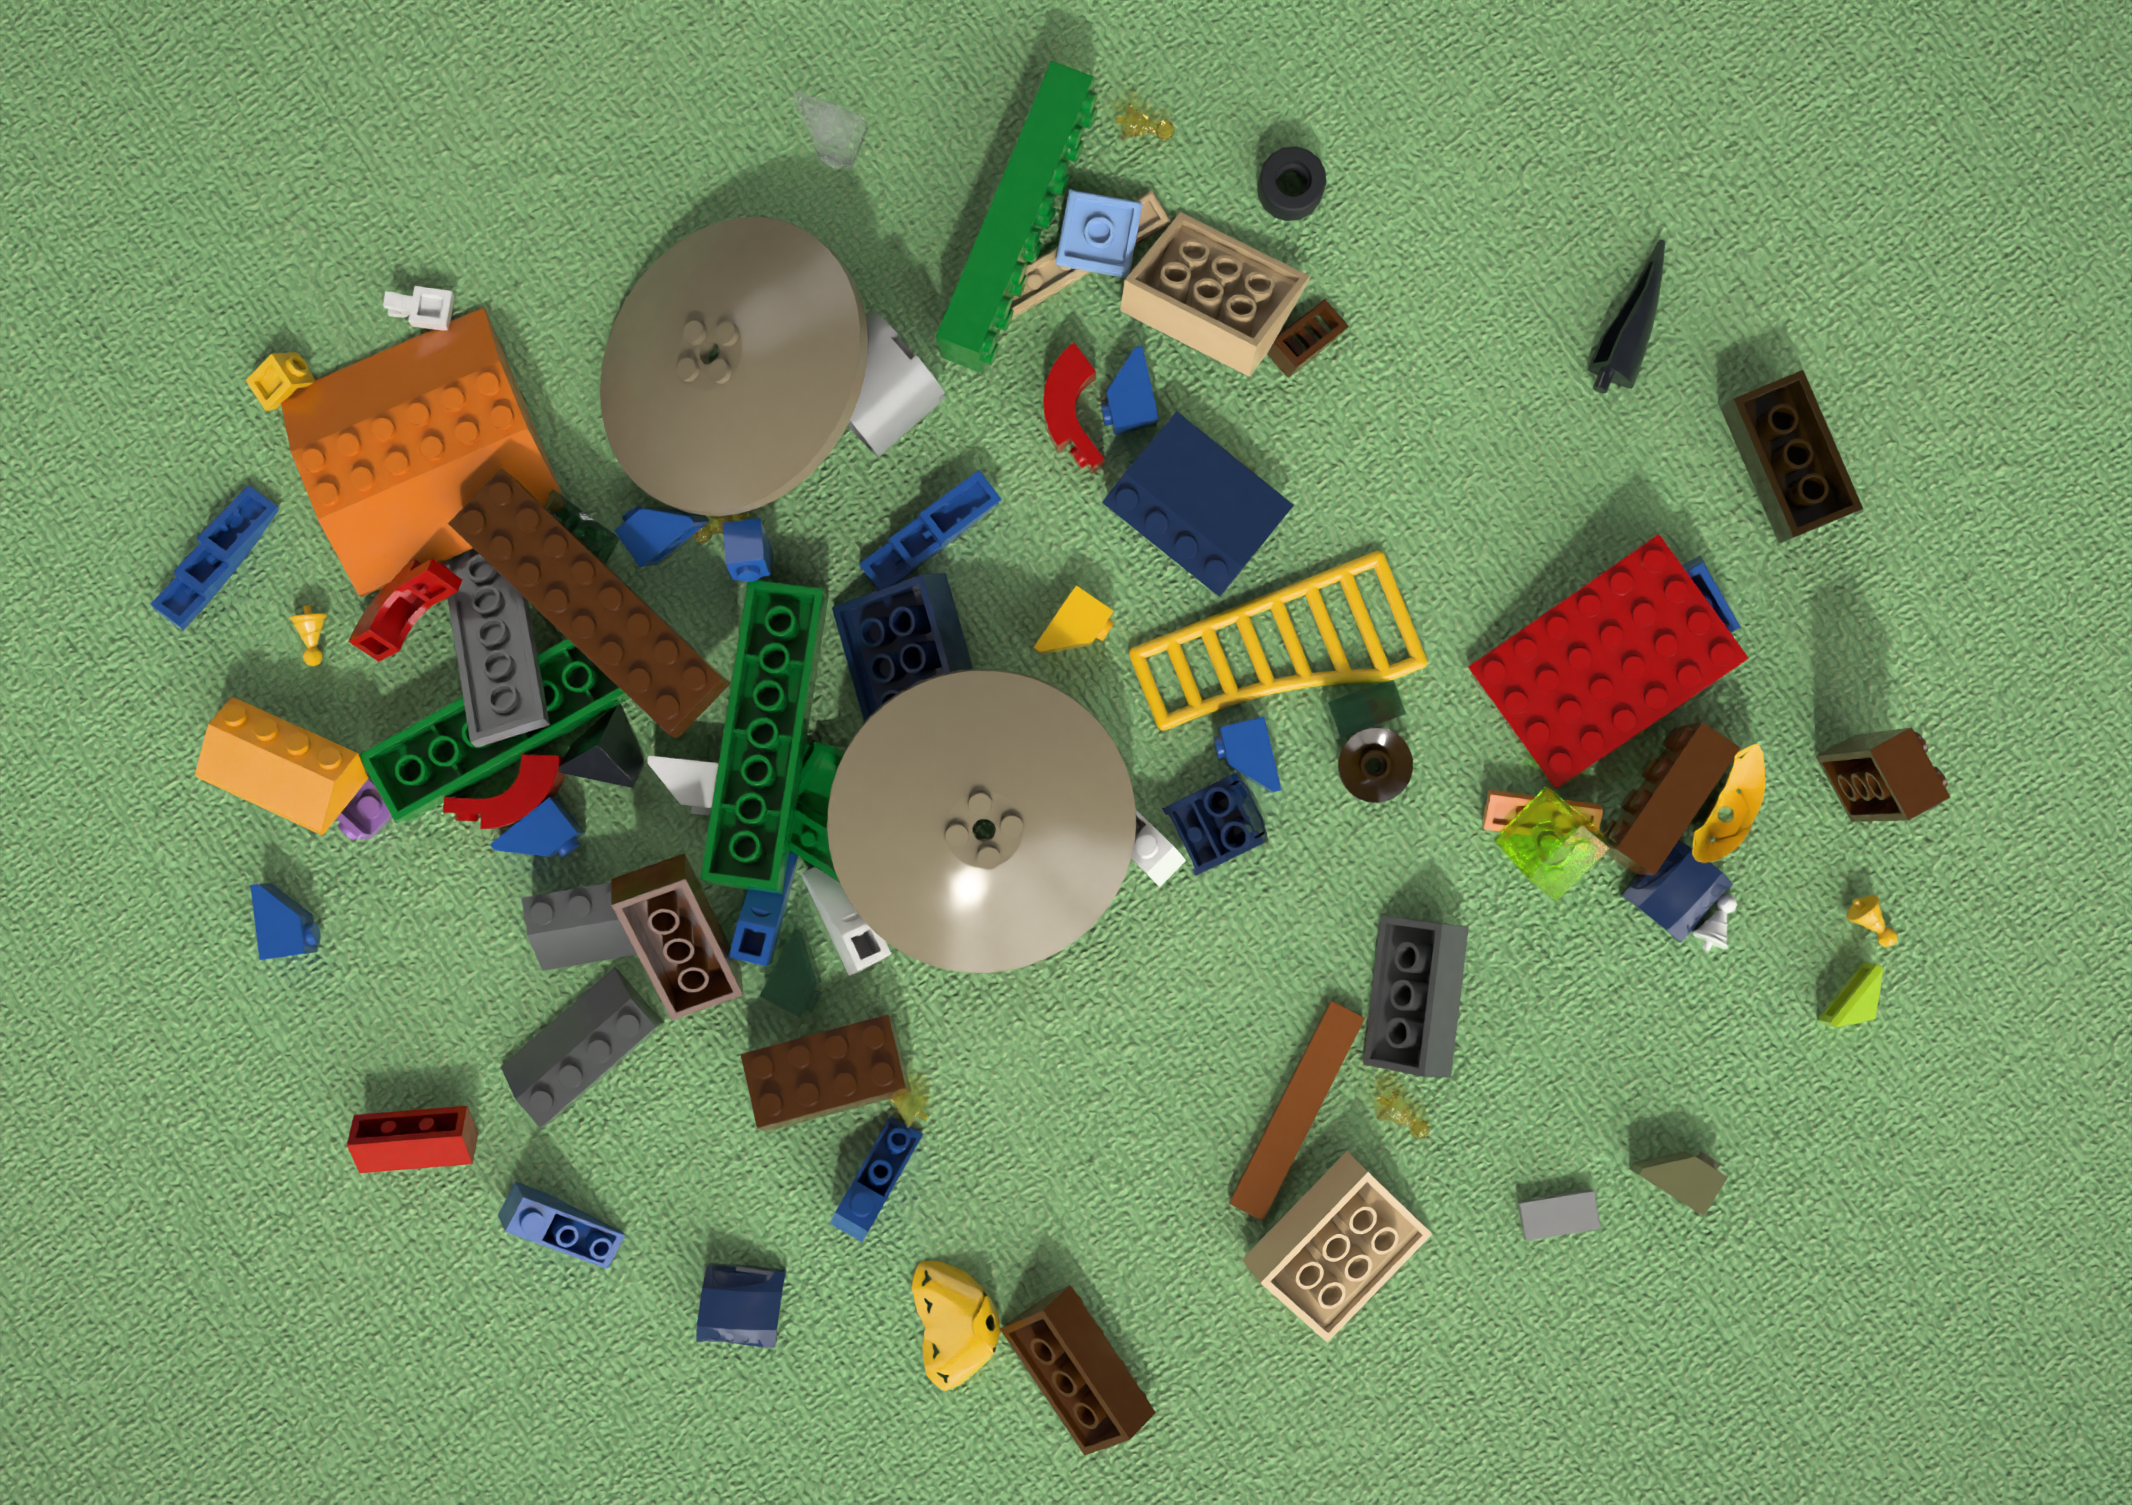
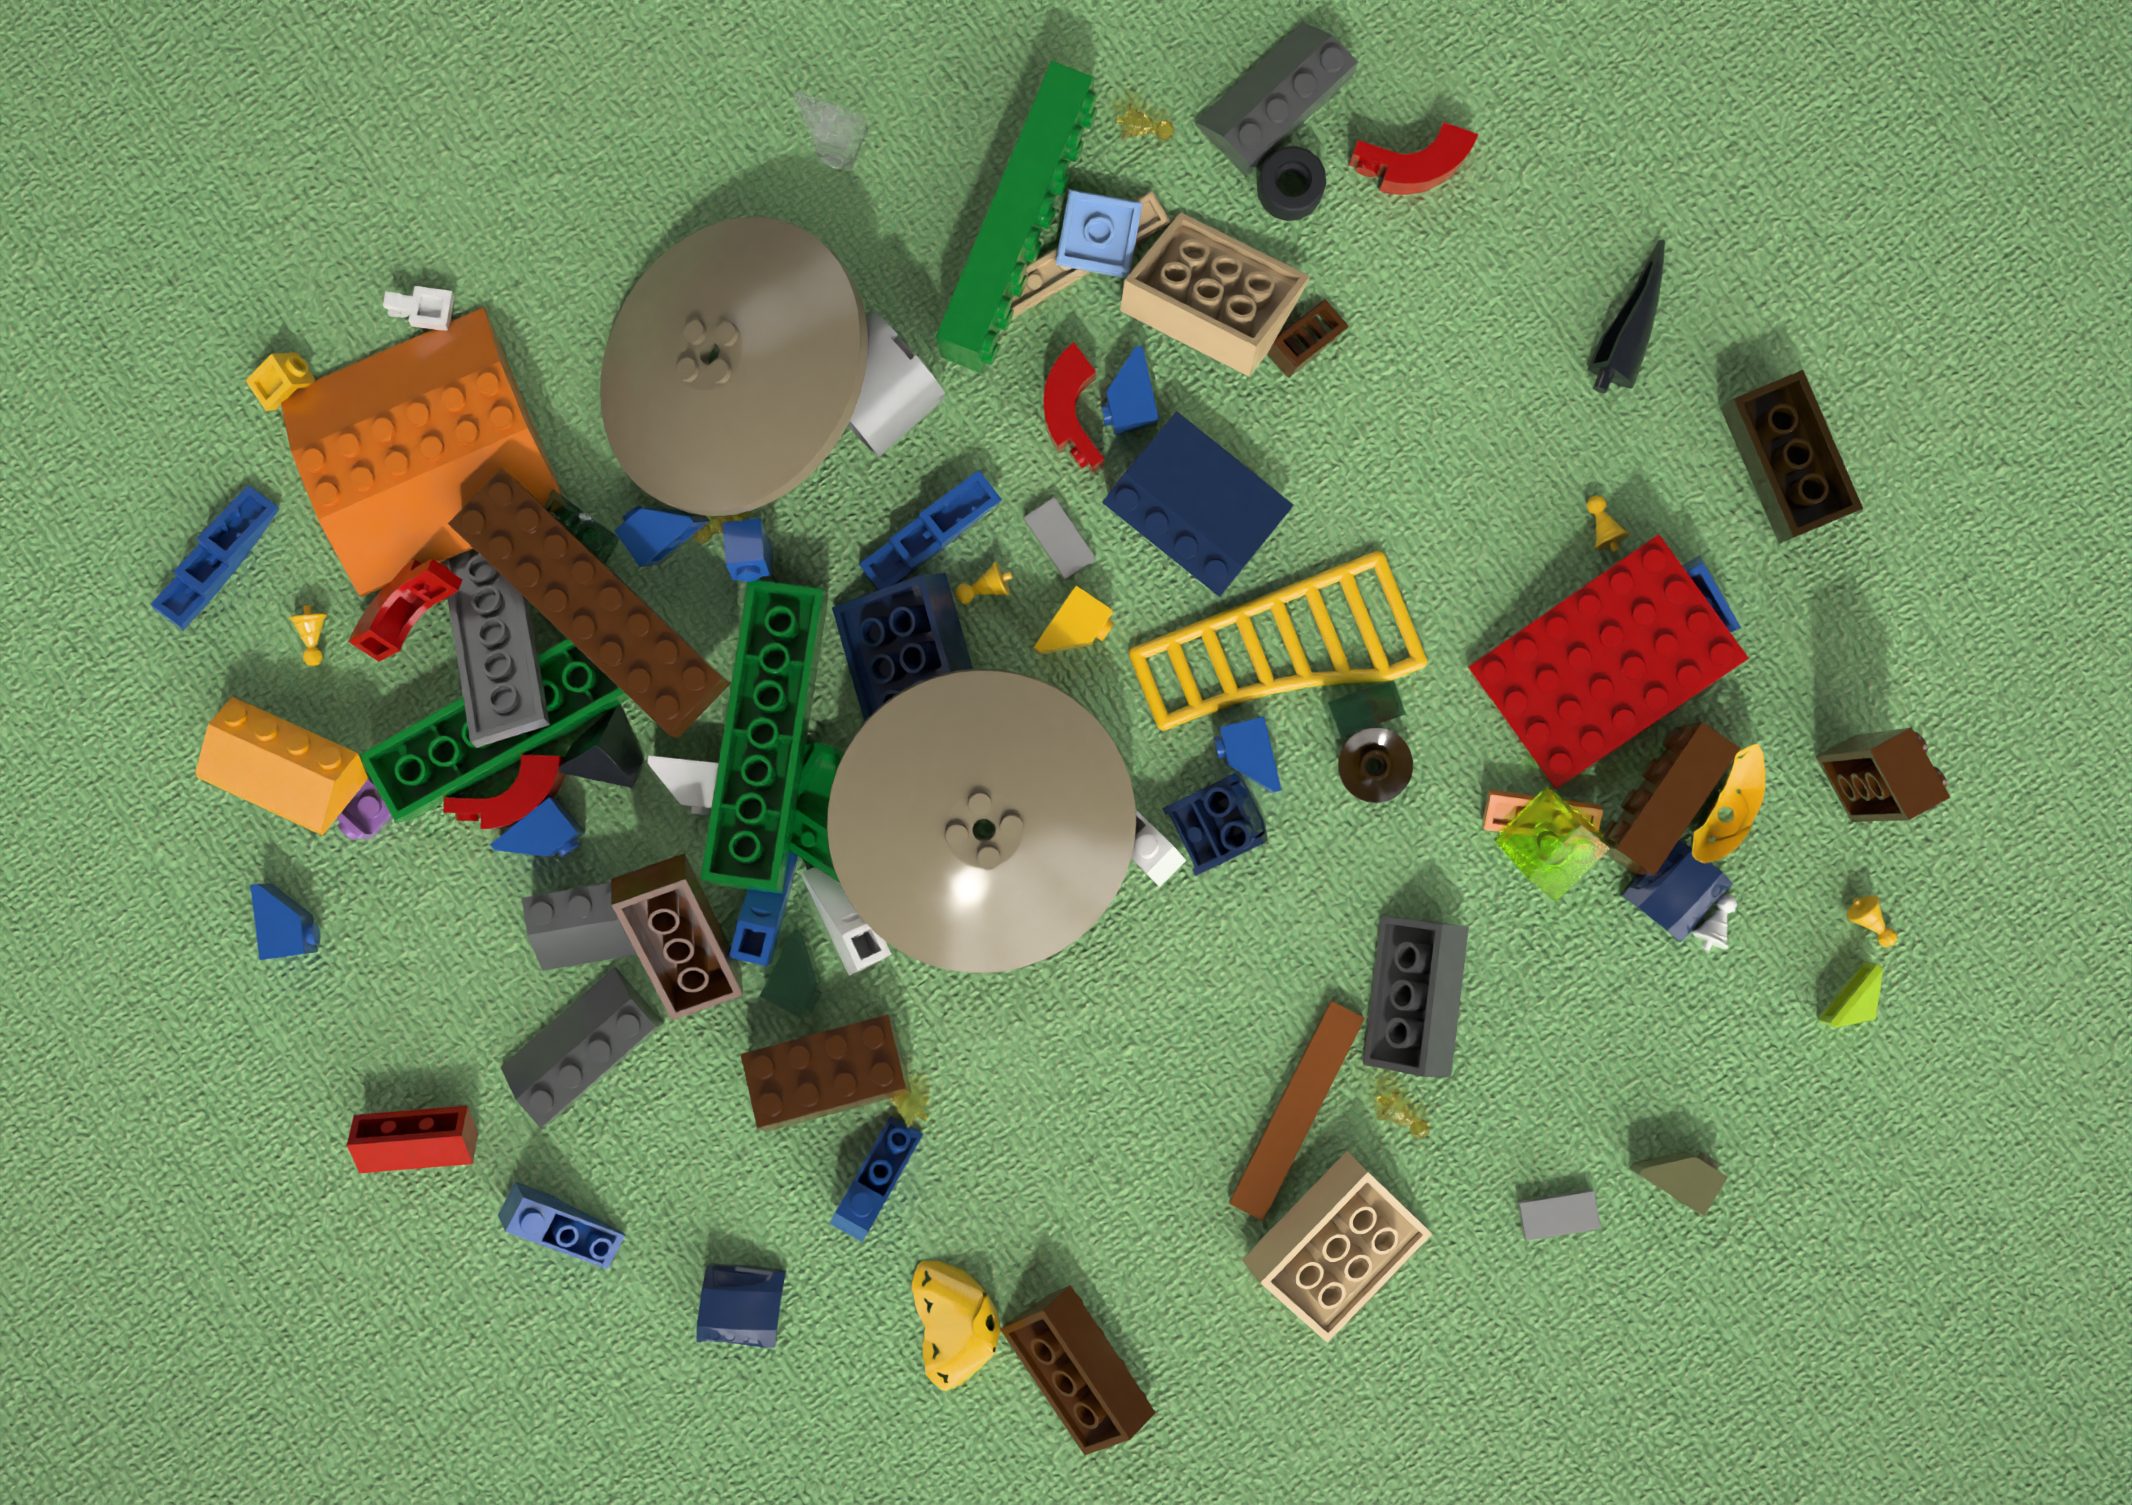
(990, 583): none -> yellow piece
(1059, 538): none -> light grey tile
(1277, 96): none -> dark grey slope
(1419, 170): none -> red arch
(1607, 530): none -> yellow piece

